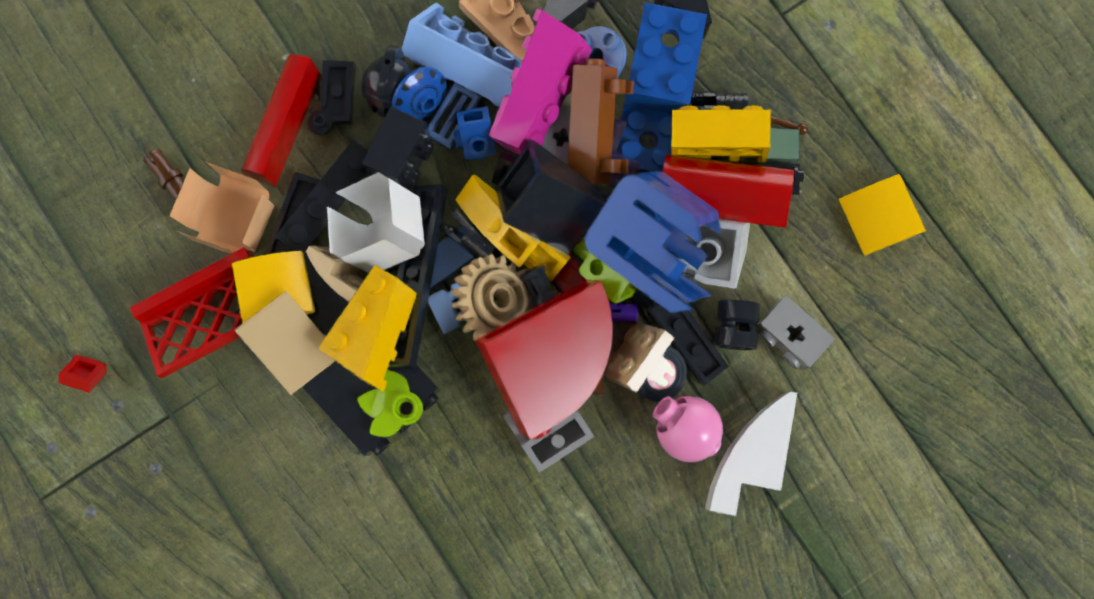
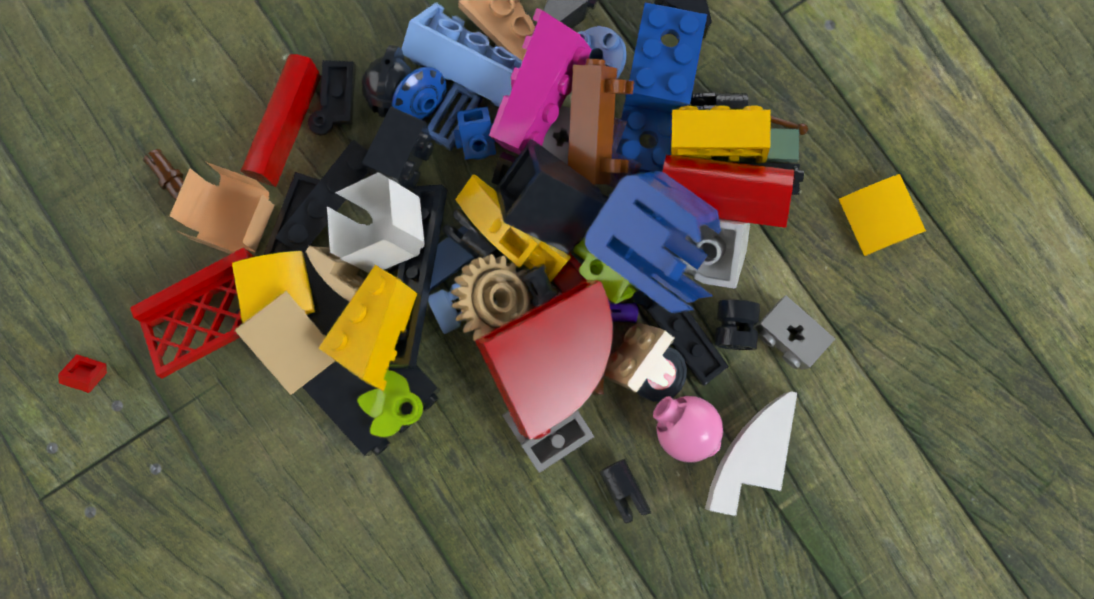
(620, 484): none -> black hinge

